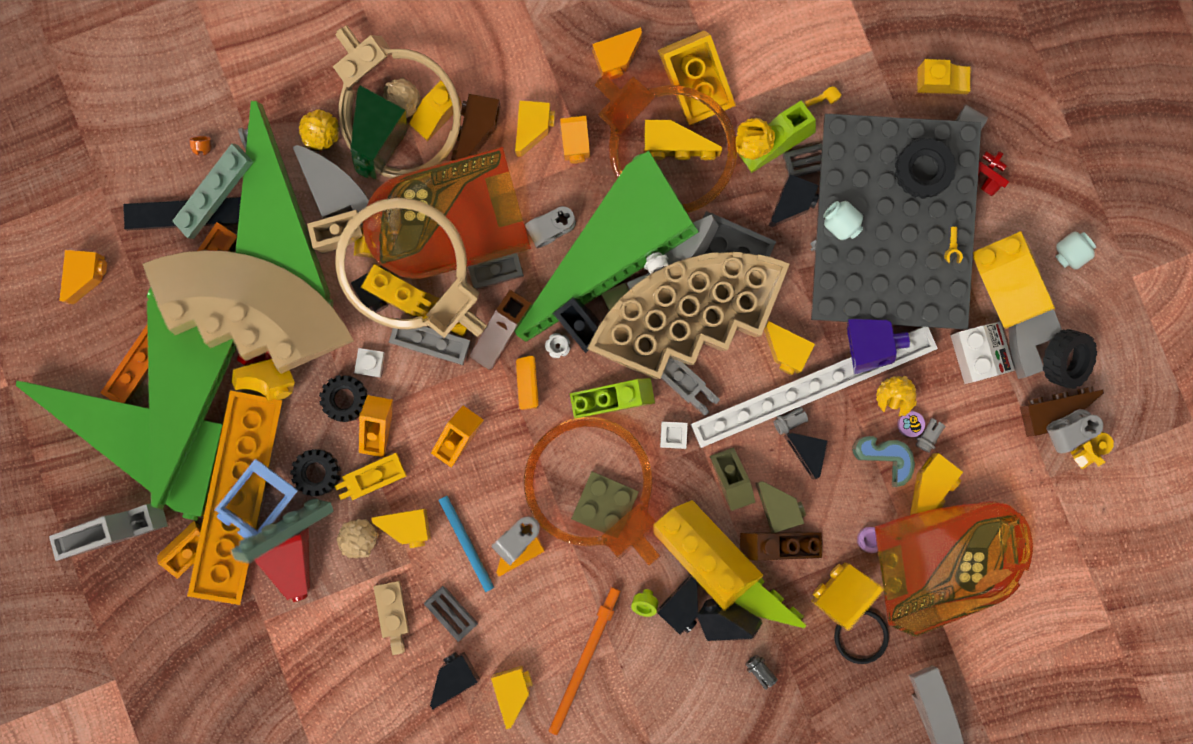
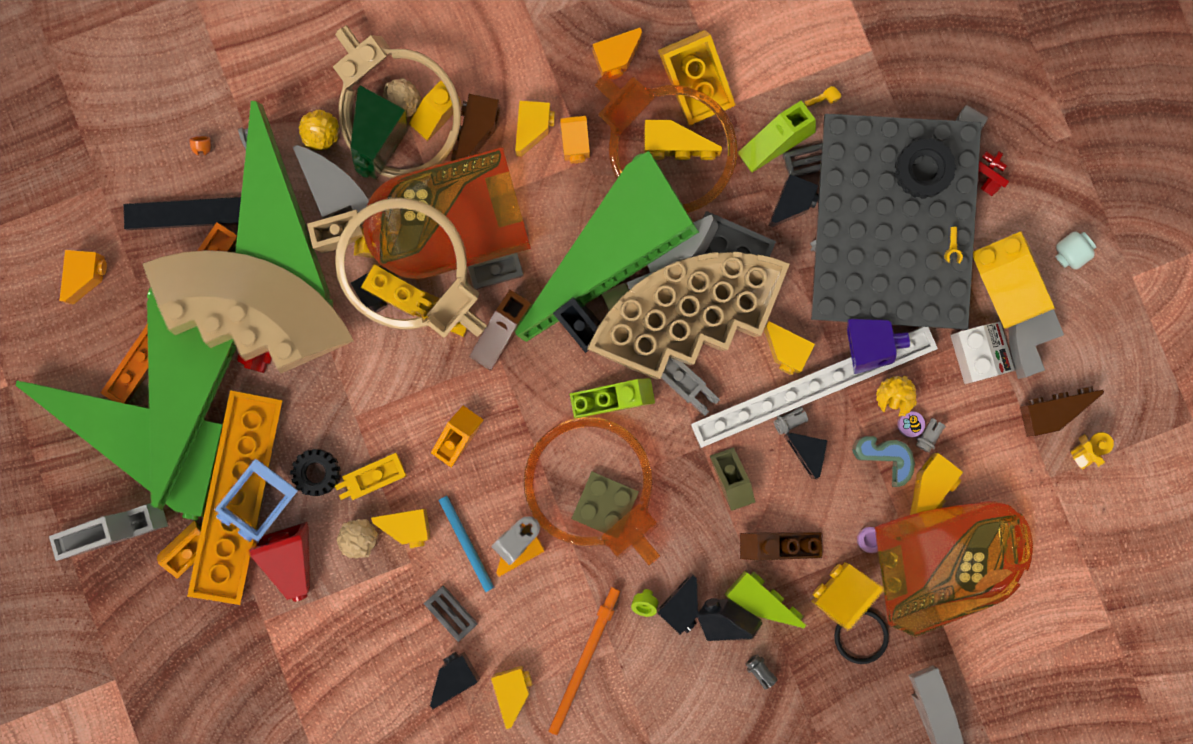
(212, 191): sand green plate -> none
(264, 379): yellow arch -> none
(275, 534): sand green plate -> none
(328, 398): black tyre -> none
(369, 362): white plate -> none
(375, 425): light orange slope -> none
(392, 614): tan plate -> none
(431, 343): light grey plate -> none
(527, 383): light orange slope -> none
(546, 228): light grey piece -> none
(564, 345): white plate -> none
(656, 262): white plate -> none
(673, 435): white plate -> none
(706, 553): yellow slope -> none
(754, 138): yellow piece -> none
(780, 508): olive slope -> none
(843, 220): light aqua head -> none
(943, 77): yellow arch -> none
(1073, 430): light grey piece -> none
(1082, 361): black tyre -> none

